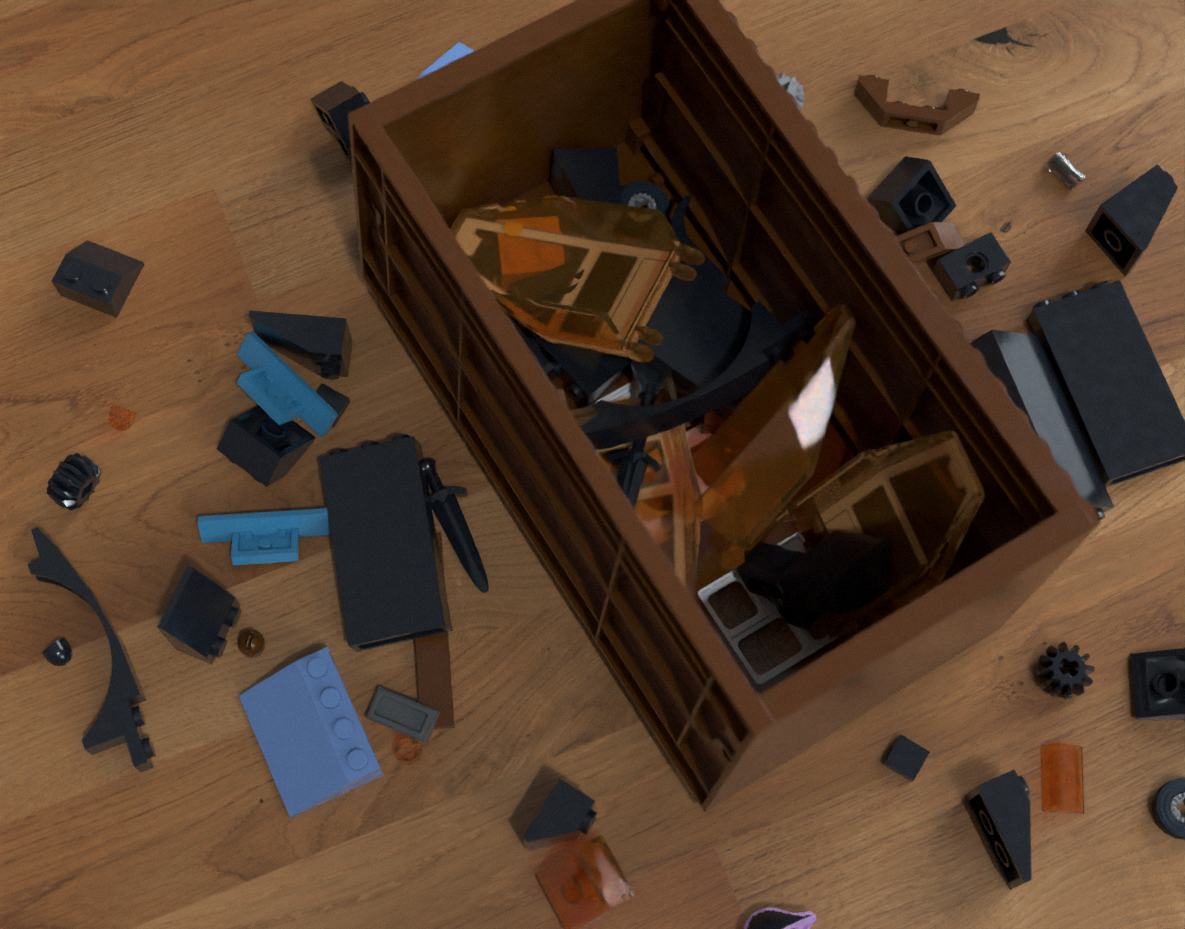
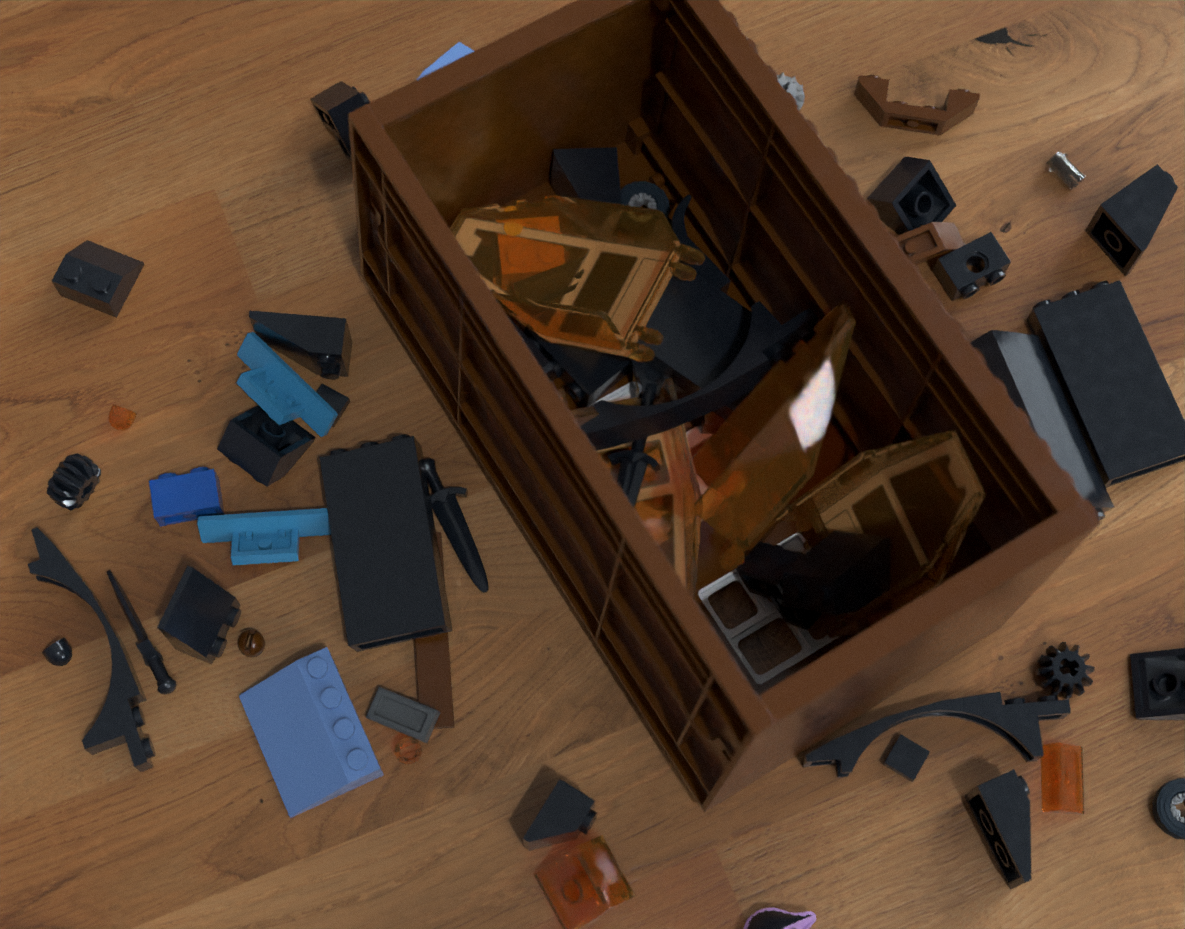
(149, 652): none -> black sword
(186, 496): none -> blue brick
(1014, 722): none -> black slope

